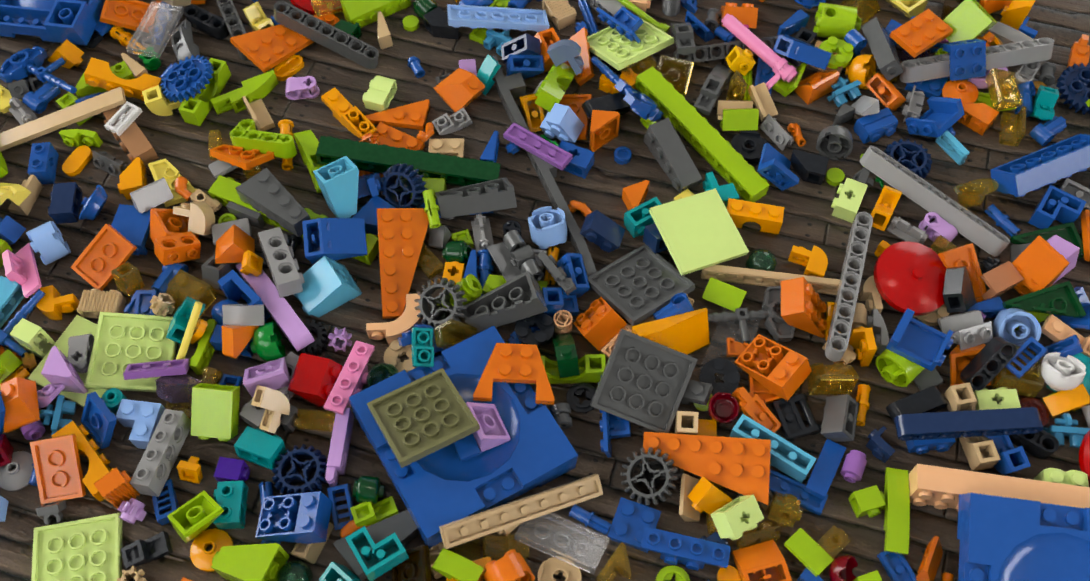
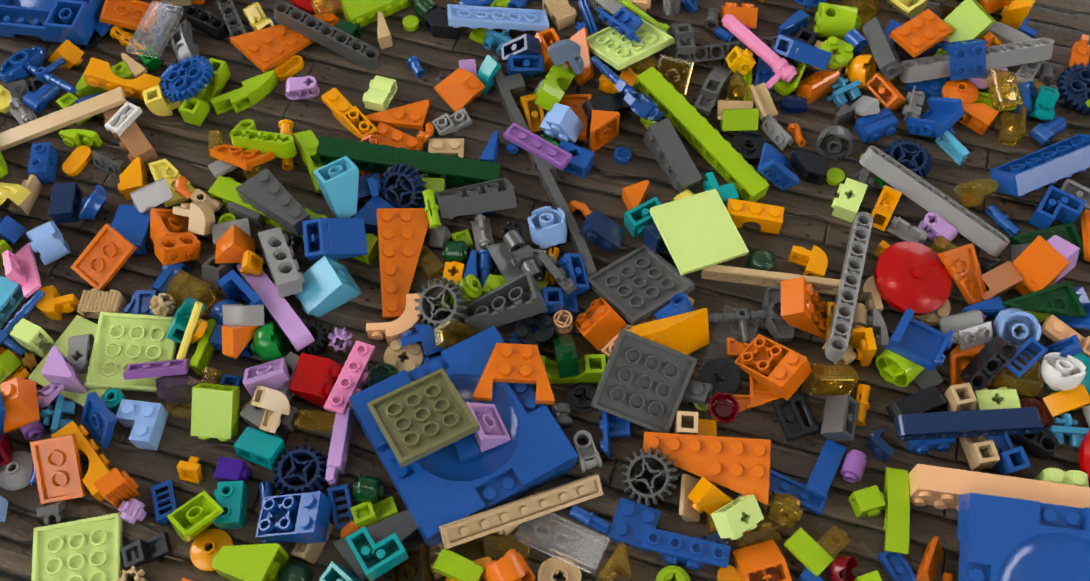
(127, 278): clear yellow brick -> none
(161, 453): light grey brick -> none
(259, 114): tan panel -> none
(422, 347): teal slope -> none
(587, 455): none -> light grey piece
(699, 28): blue slope -> none
(724, 294): lime panel -> none
(756, 409): orange hinge -> none
(784, 454): medium azure brick -> none
(793, 104): none -> clear blue brick
(958, 290): slope -> none

